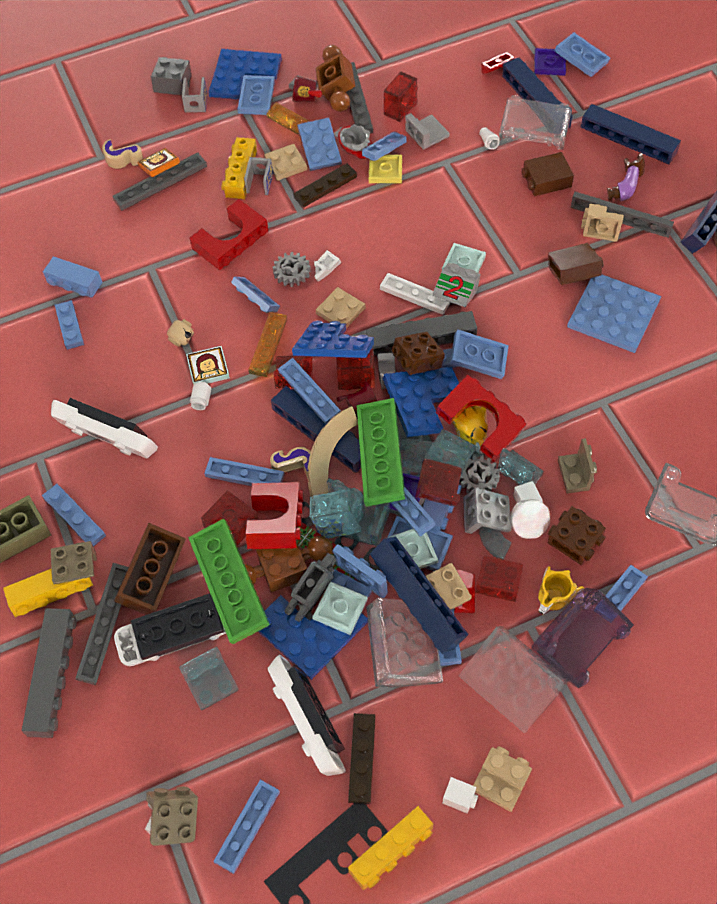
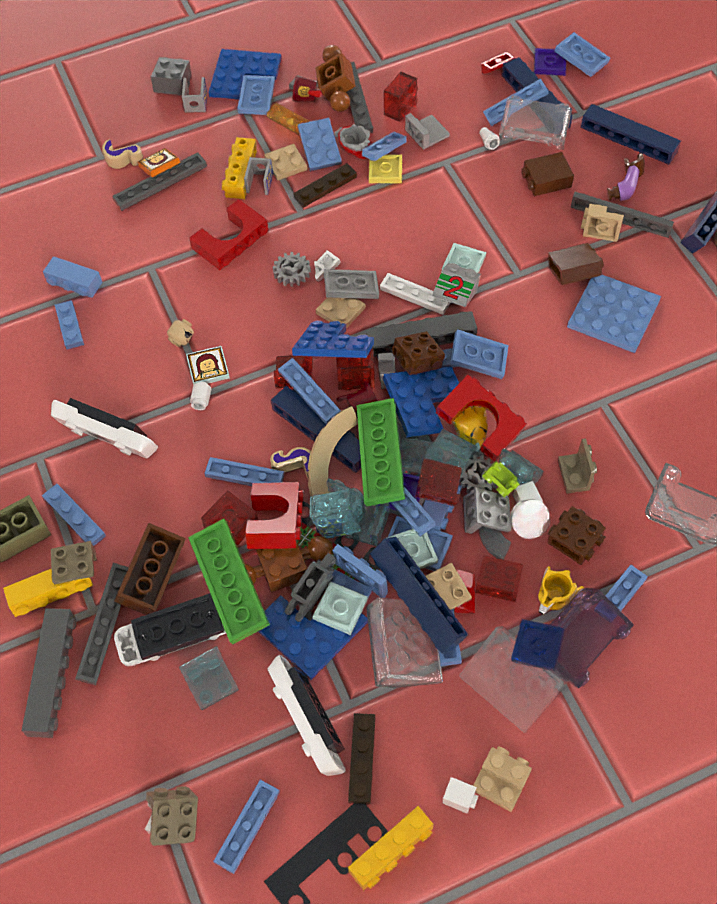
(255, 294): medium blue plate -> none
(267, 344): clear yellow plate -> none
(351, 284): none -> light grey tile
(502, 478): none -> lime piece
(532, 92): none -> medium blue plate
(538, 645): none -> clear blue plate

